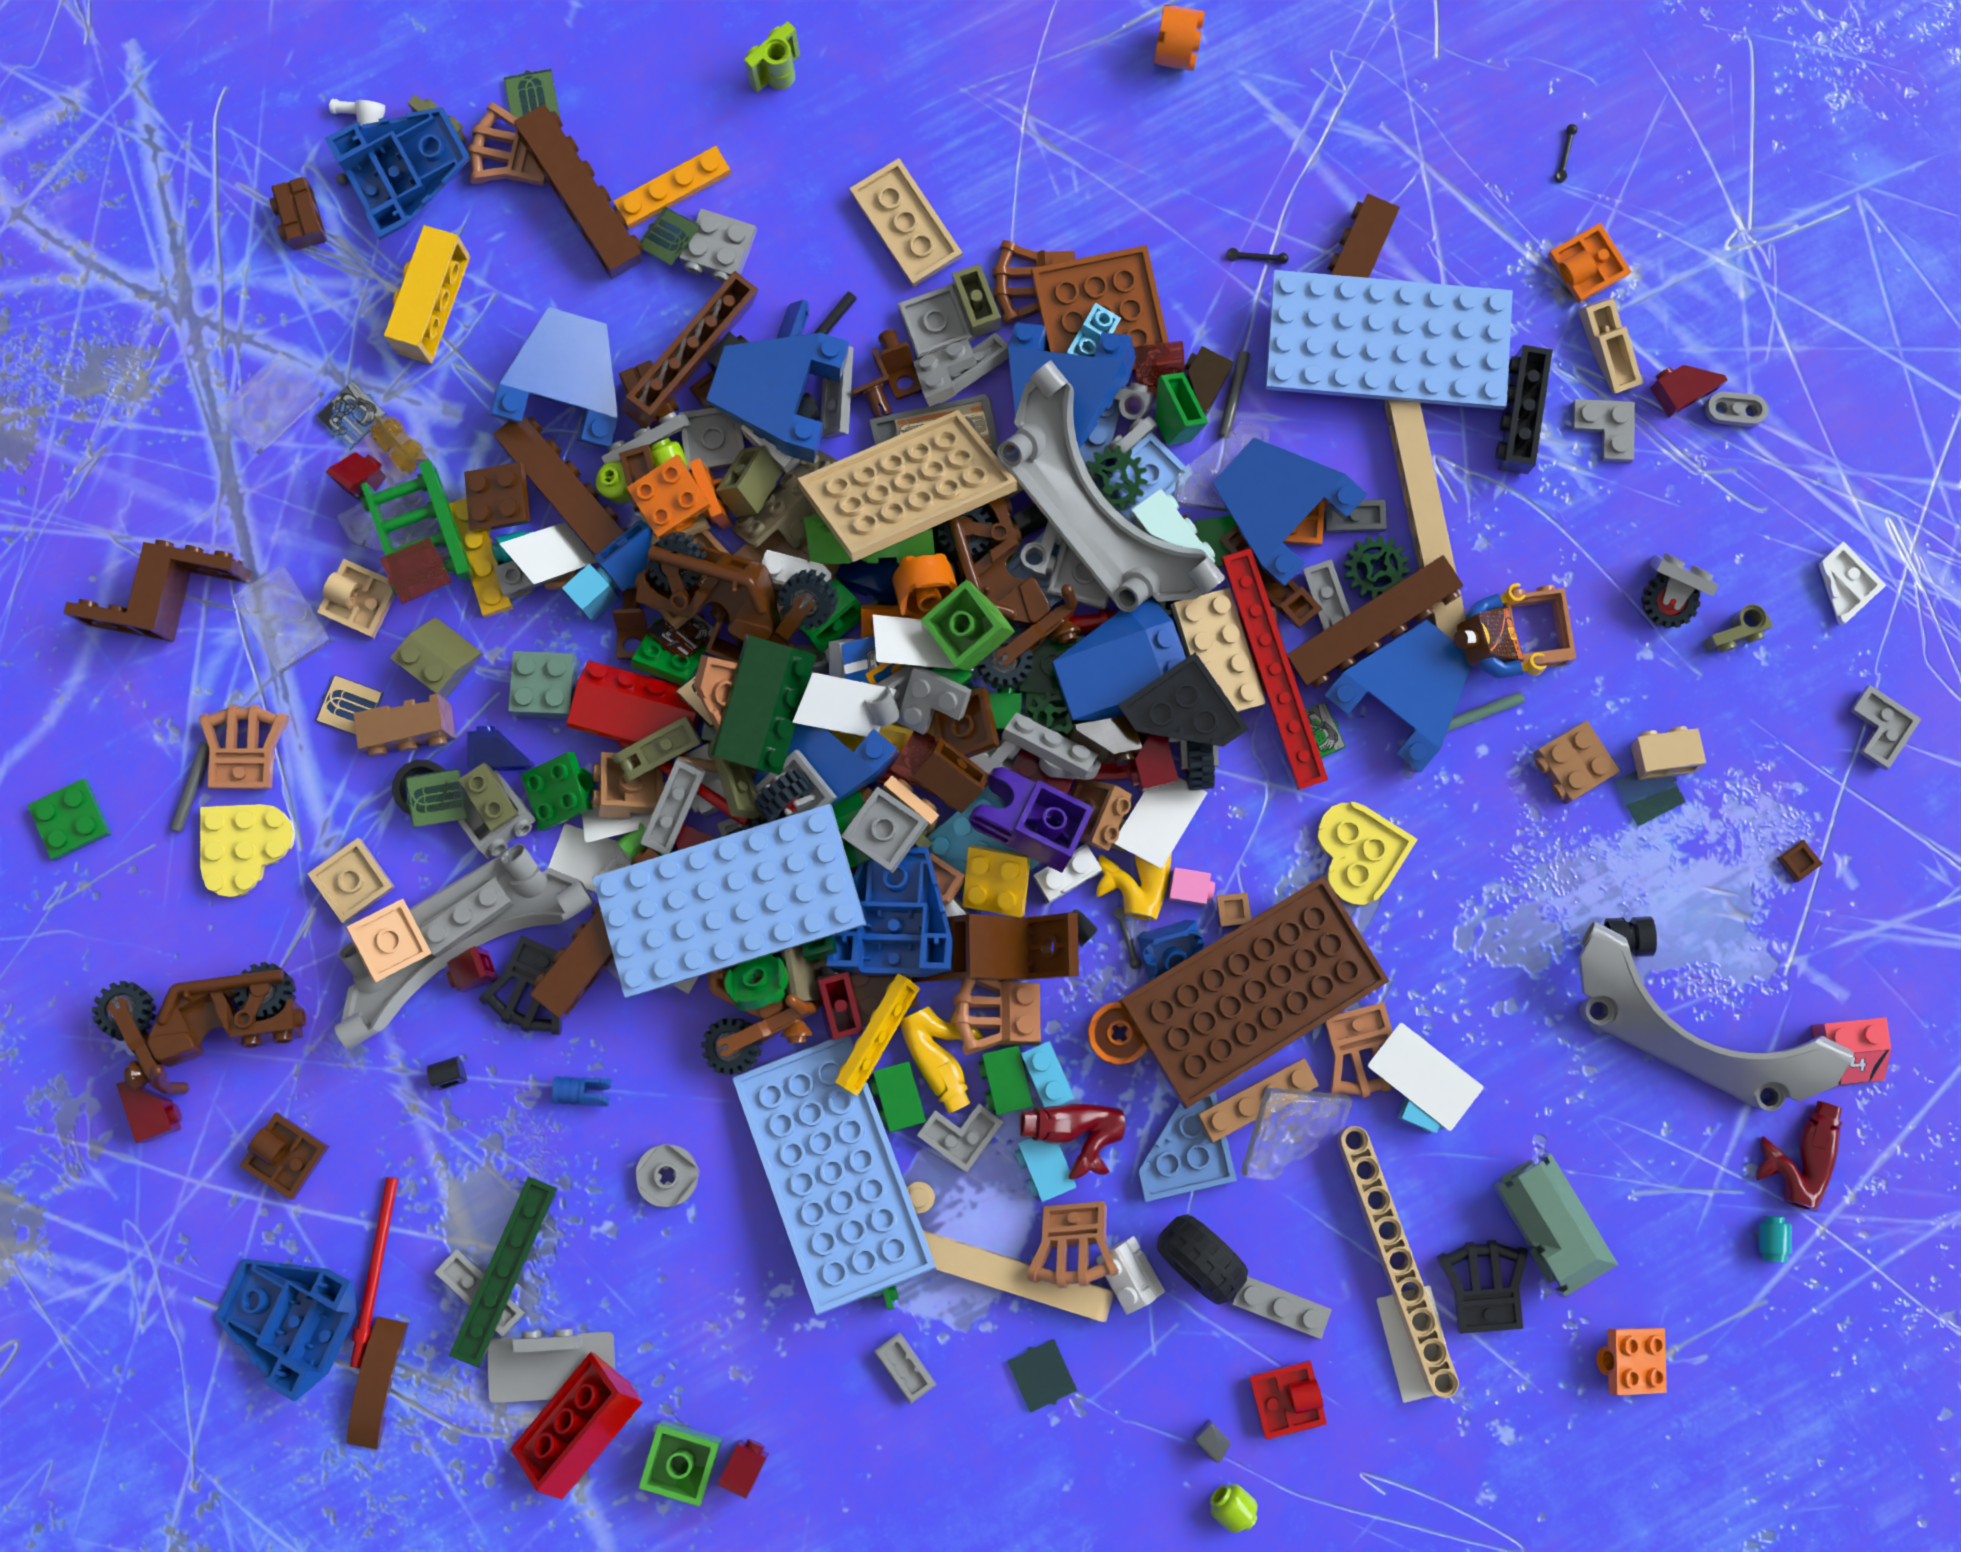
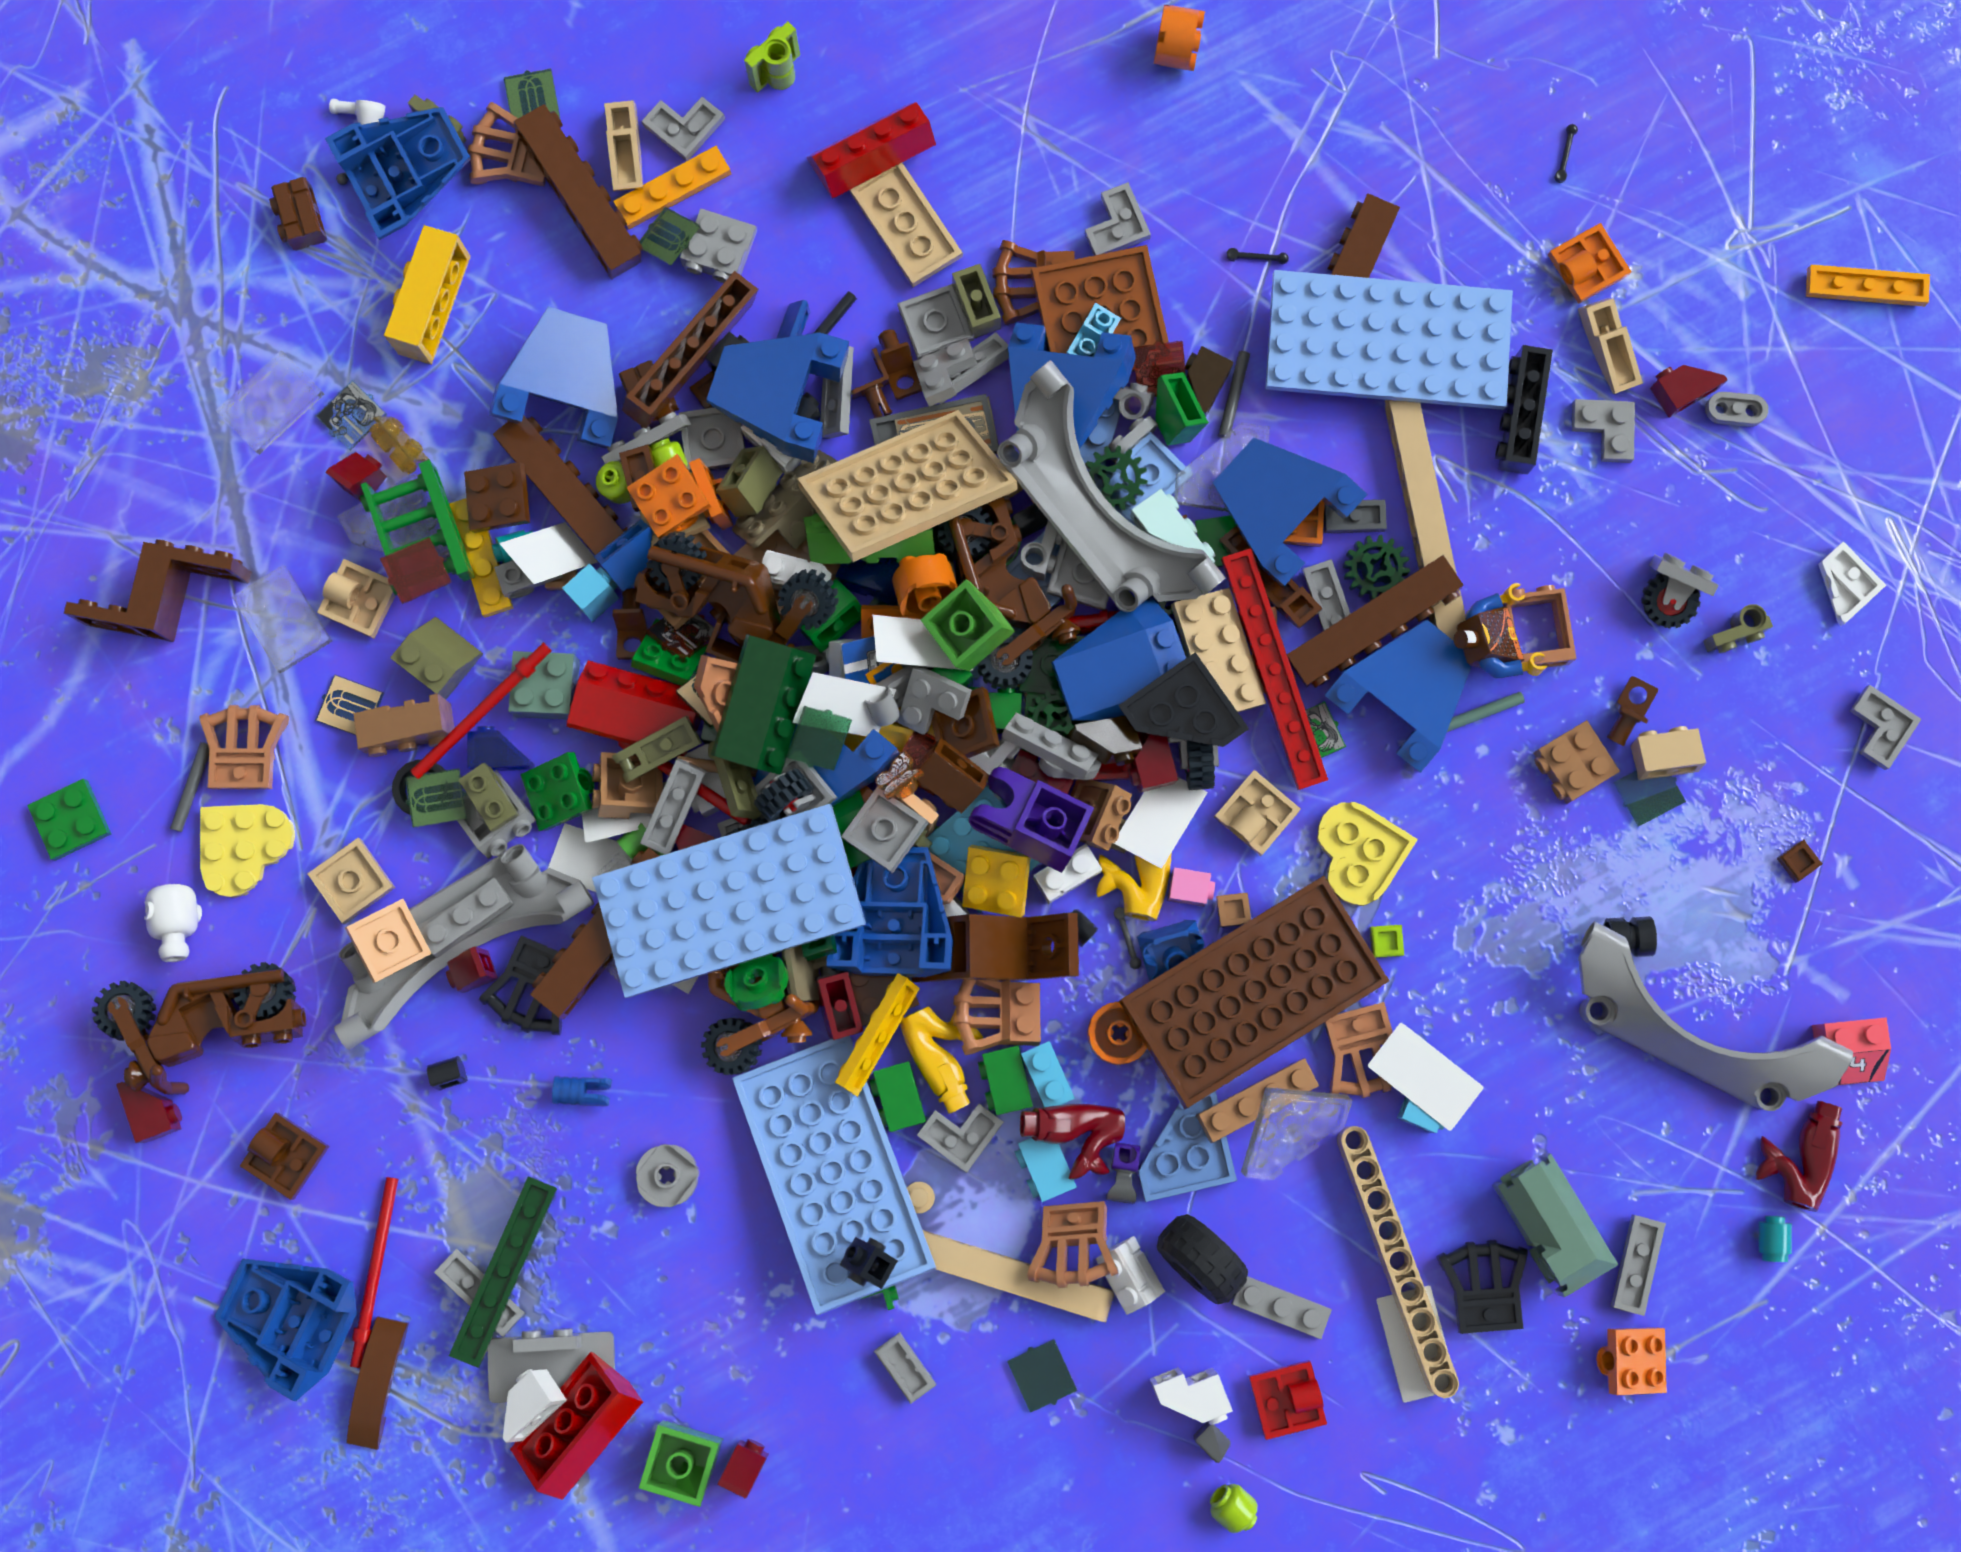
(172, 917): none -> white piece
(524, 668): none -> red bar
(530, 1404): none -> white slope
(624, 145): none -> tan slope
(684, 133): none -> light grey plate
(819, 738): none -> clear green piece
(868, 1262): none -> black brick
(873, 149): none -> red slope
(900, 779): none -> clear orange animal
(1125, 223): none -> light grey plate
(1125, 1163): none -> leg
(1196, 1396): none -> white piece
(1257, 813): none -> tan plate
(1386, 941): none -> lime tile
(1630, 712): none -> reddish brown bracket
(1638, 1265): none -> light grey plate
(1867, 285): none -> light orange plate

